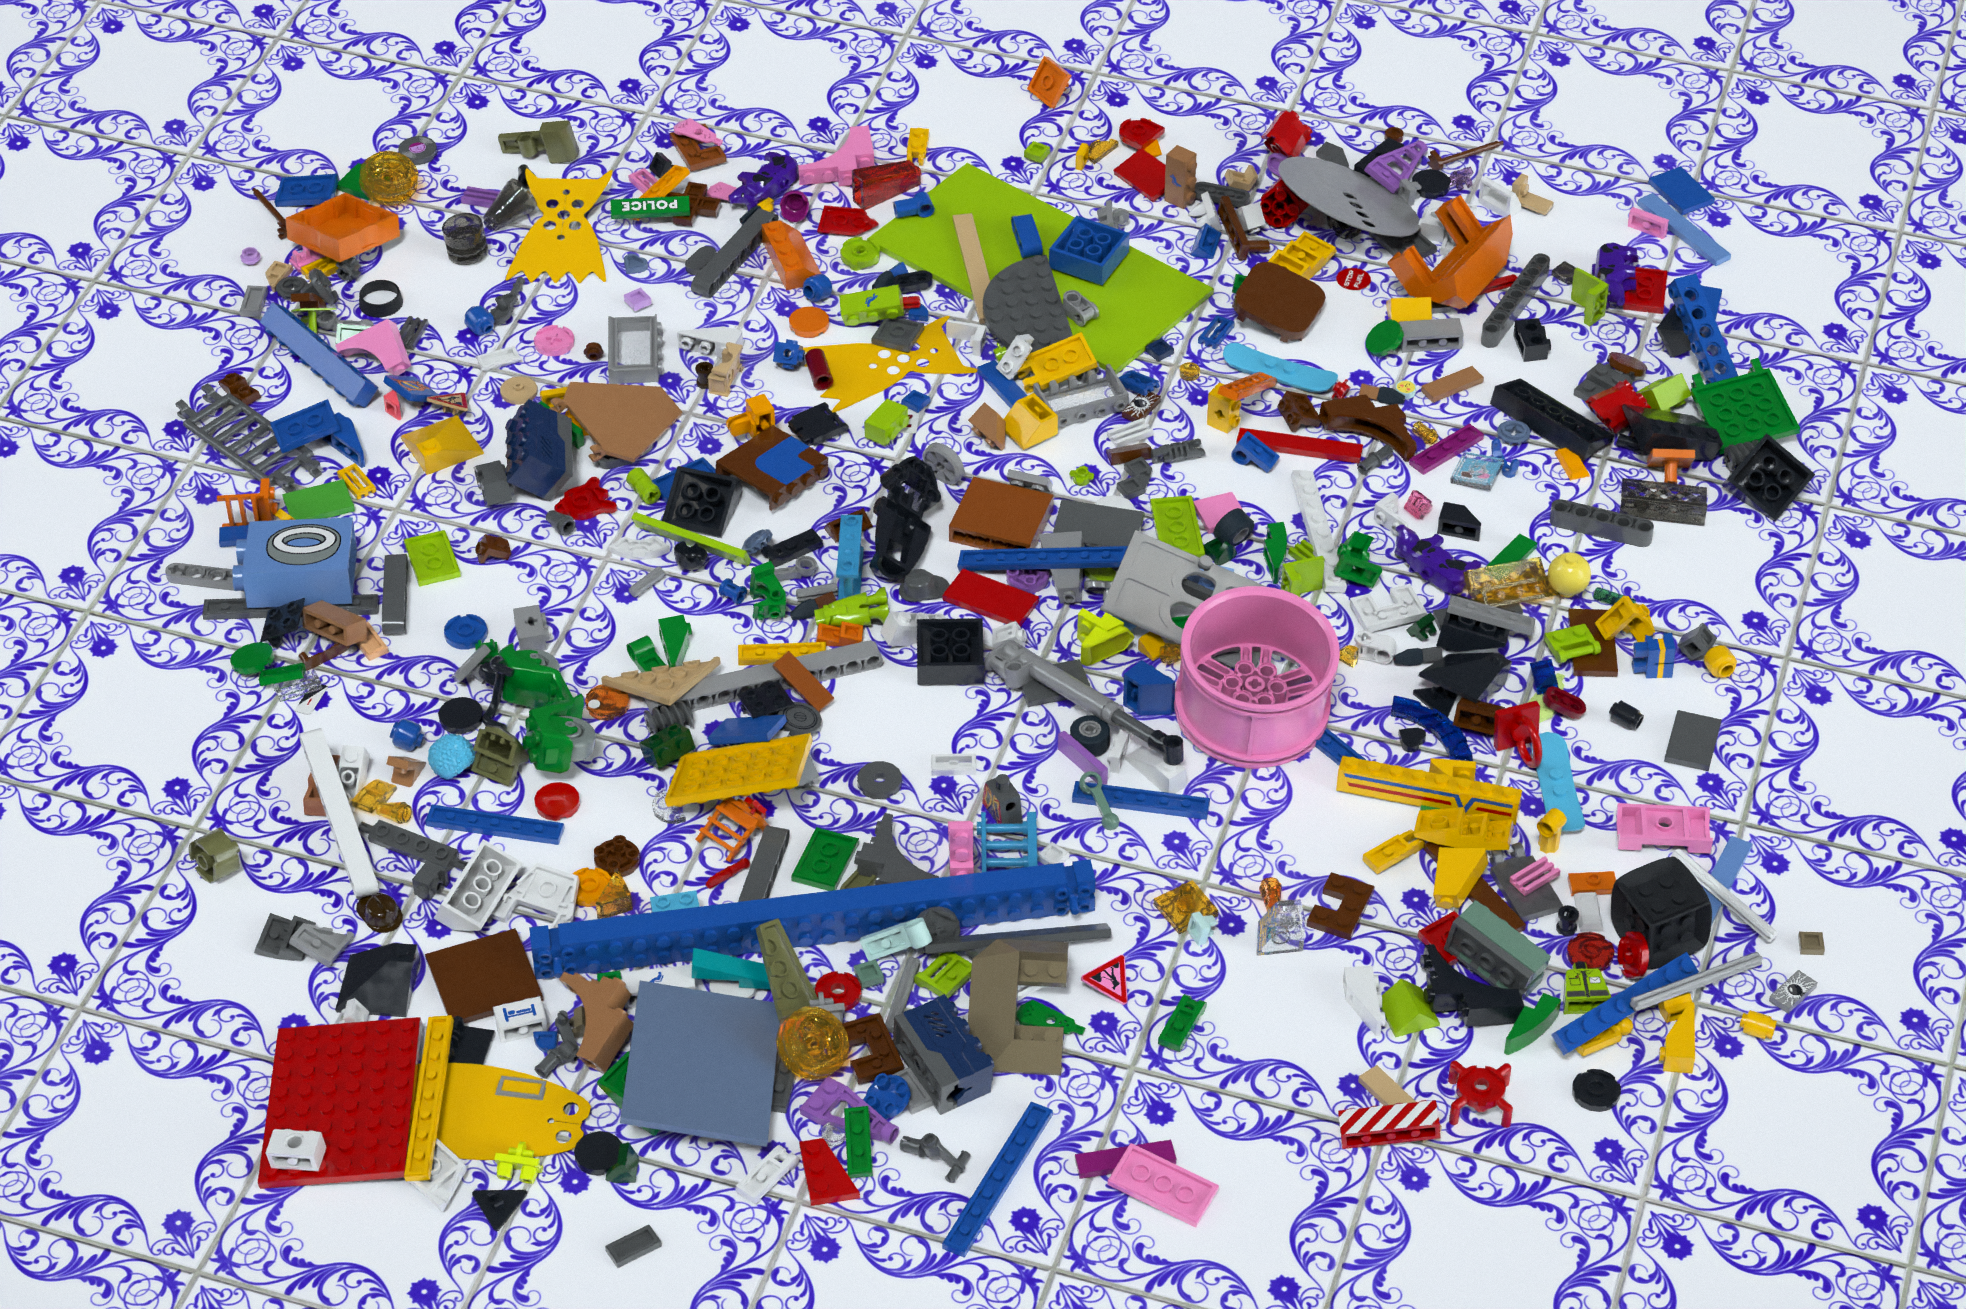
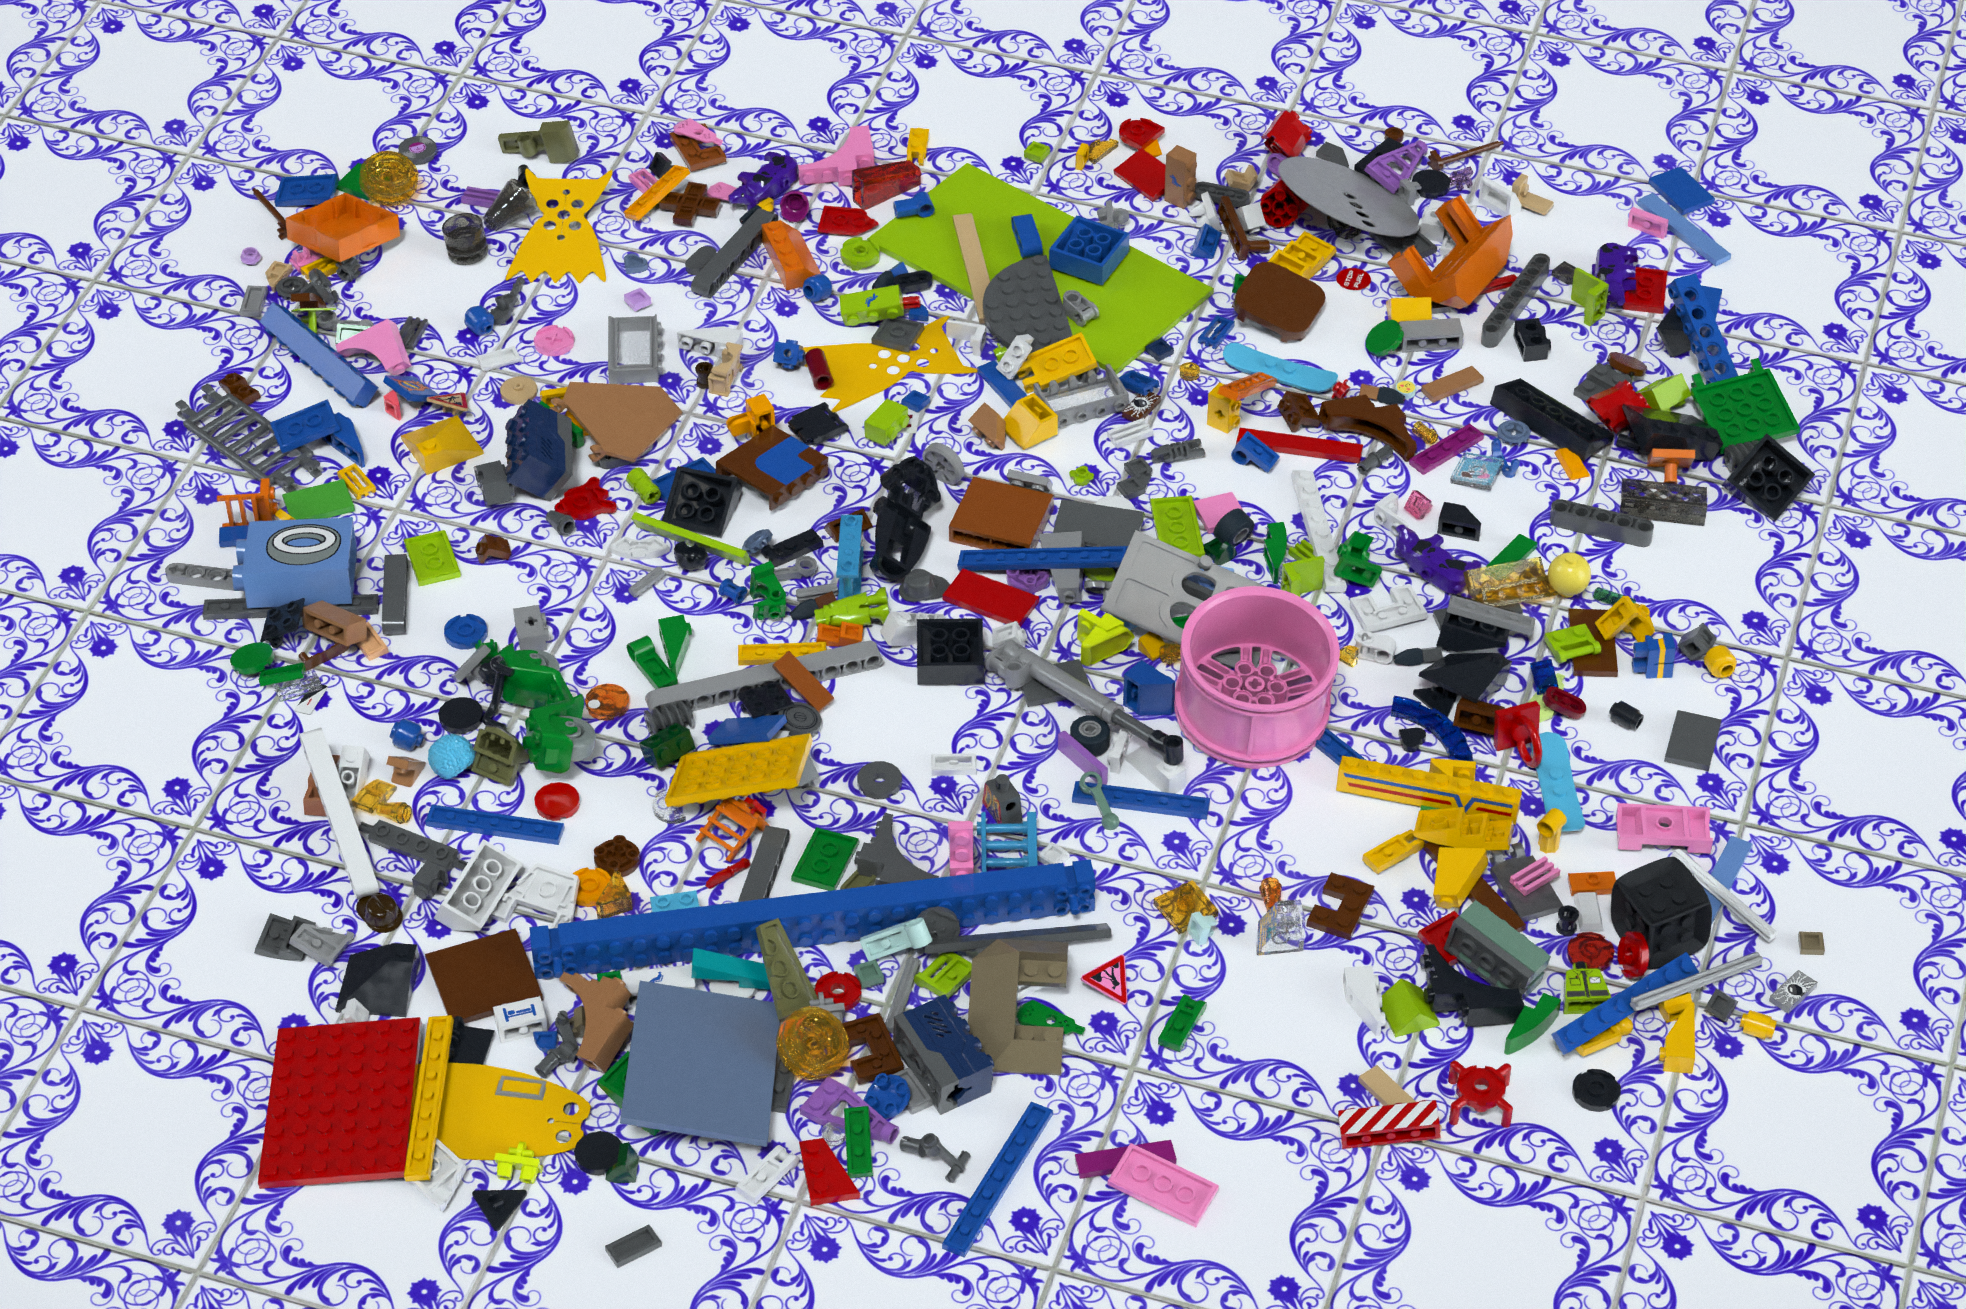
(214, 855): olive brick -> none
(296, 1150): white brick -> none
(380, 310): black tyre -> none
(593, 351): reddish brown plate -> none
(650, 207): green tile -> none
(663, 683): tan tile -> none
(809, 321): orange tile -> none
(1049, 82): orange tile -> none
(1127, 453): reddish brown slope -> none
(1422, 625): dark green tile -> none
(1721, 1005): none -> dark grey plate

